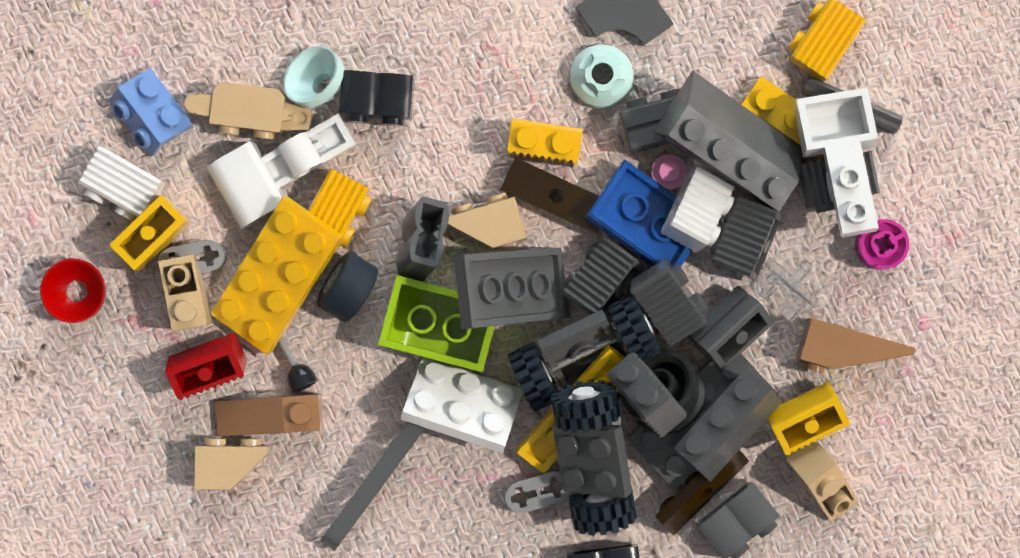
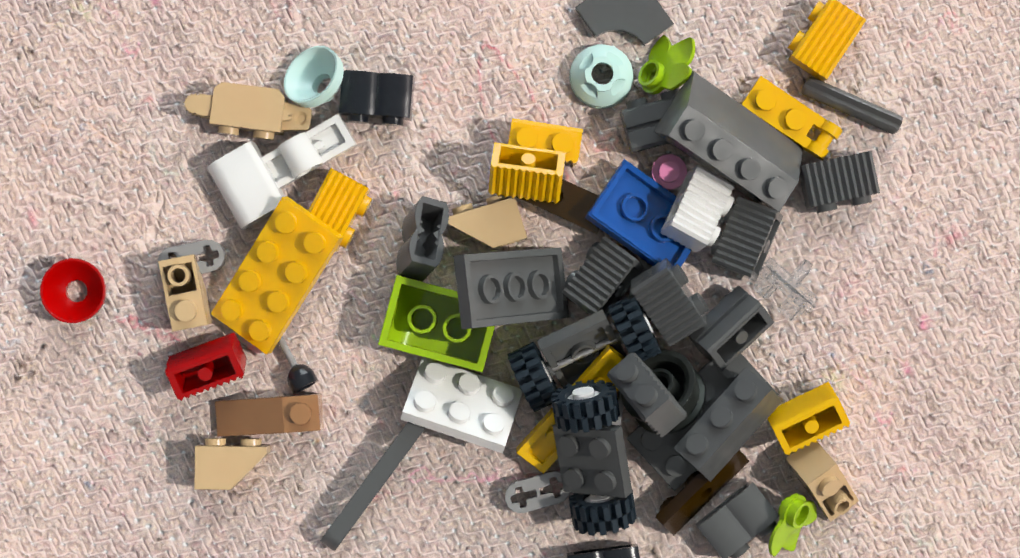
(121, 183): white brick -> none
(149, 111): medium blue bracket -> none
(150, 233): yellow brick -> none
(347, 287): black wheel -> none
(526, 172): none -> yellow brick
(667, 65): none -> lime plate
(793, 514): none -> lime plate
(839, 129): white plate -> none
(841, 347): medium nougat slope -> none
(884, 247): dark pink wheel -> none

